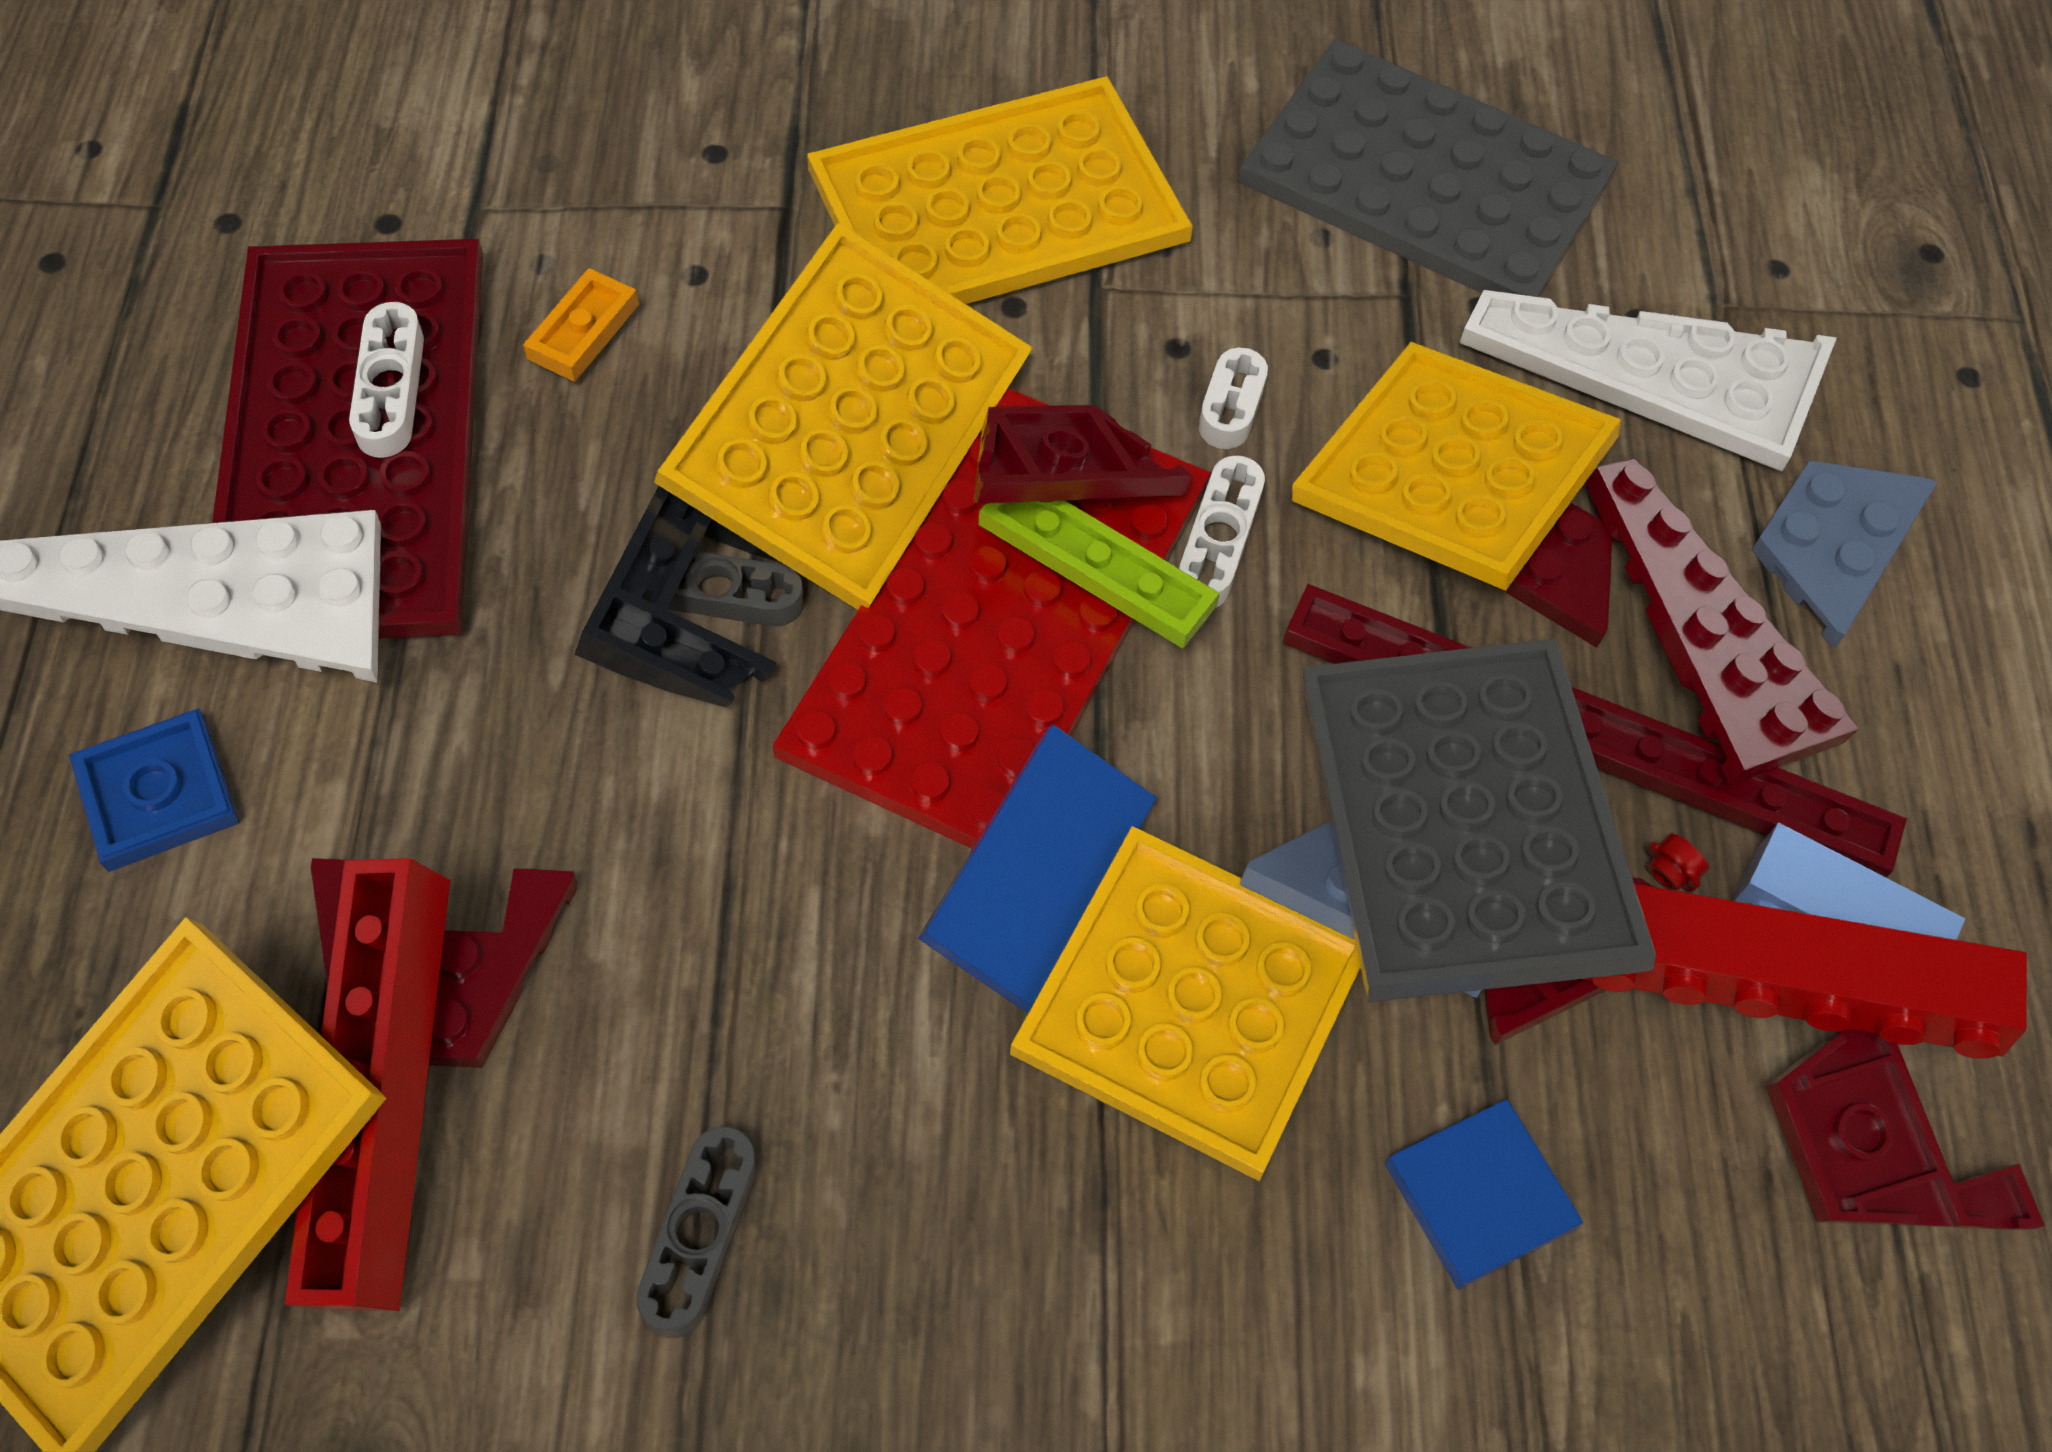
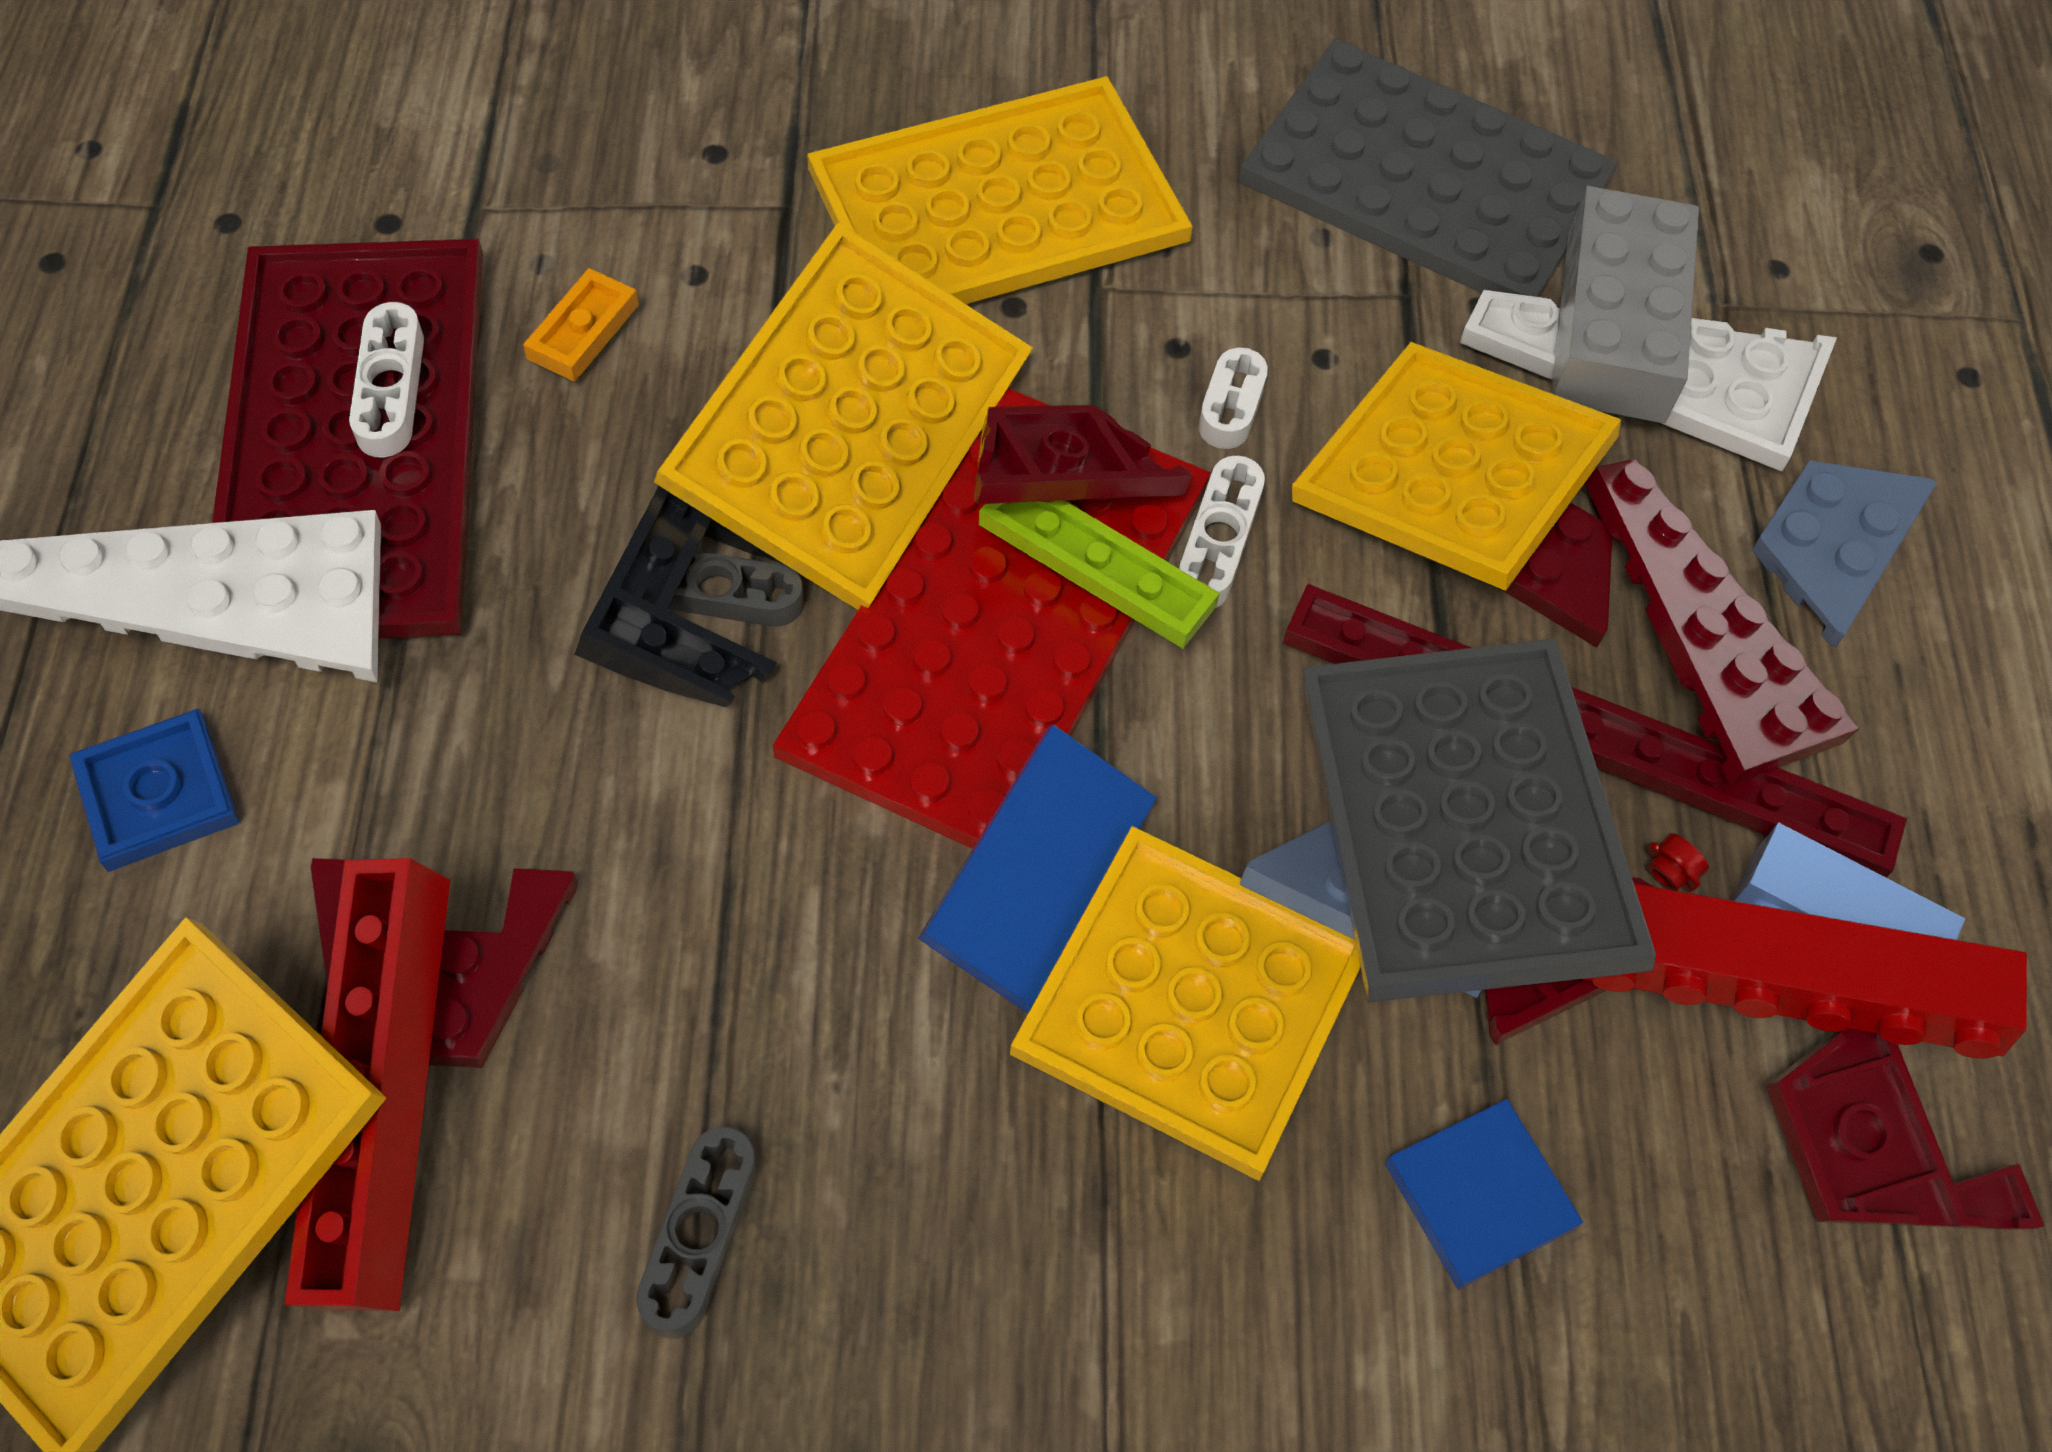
(1626, 304): none -> light grey brick

